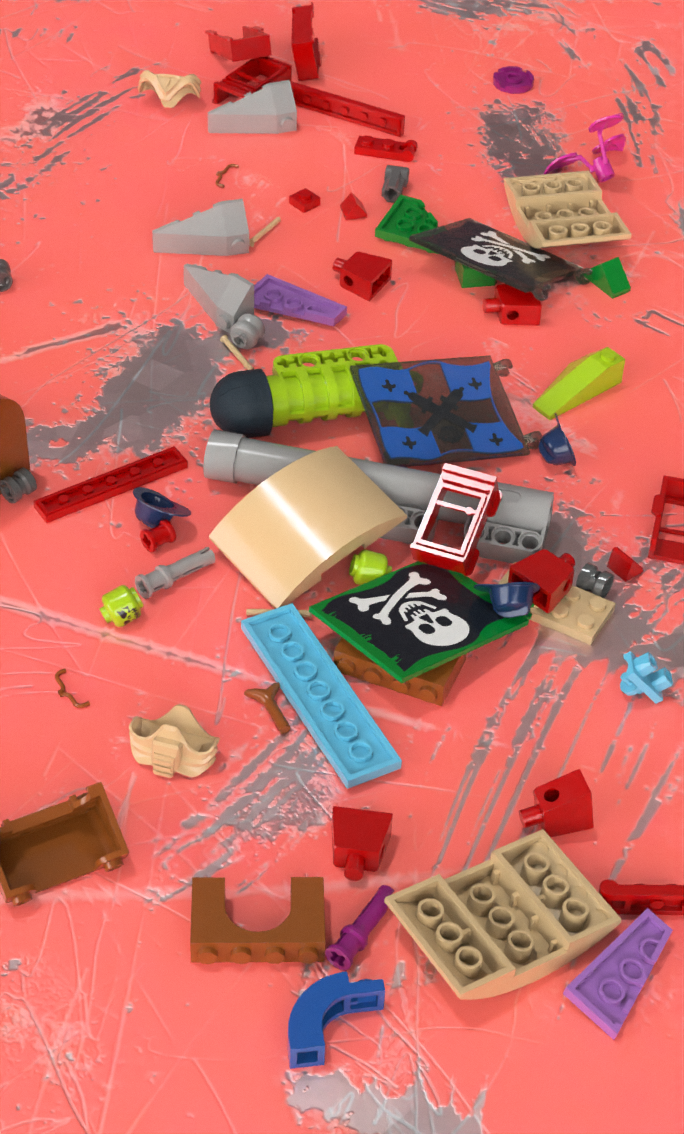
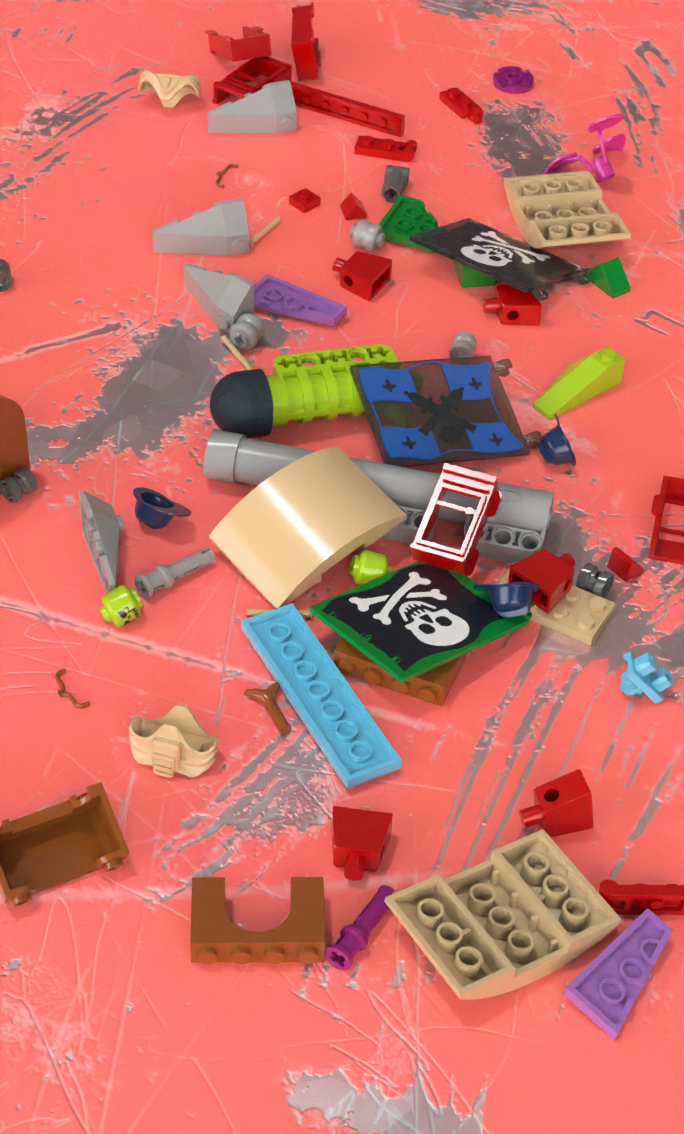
(102, 536): none -> light grey wedge
(110, 484): red tile -> none
(158, 536): red bush -> none
(322, 1004): blue arch -> none
(367, 235): none -> light grey piece
(462, 105): none -> red hinge
(463, 345): none -> light grey wheel

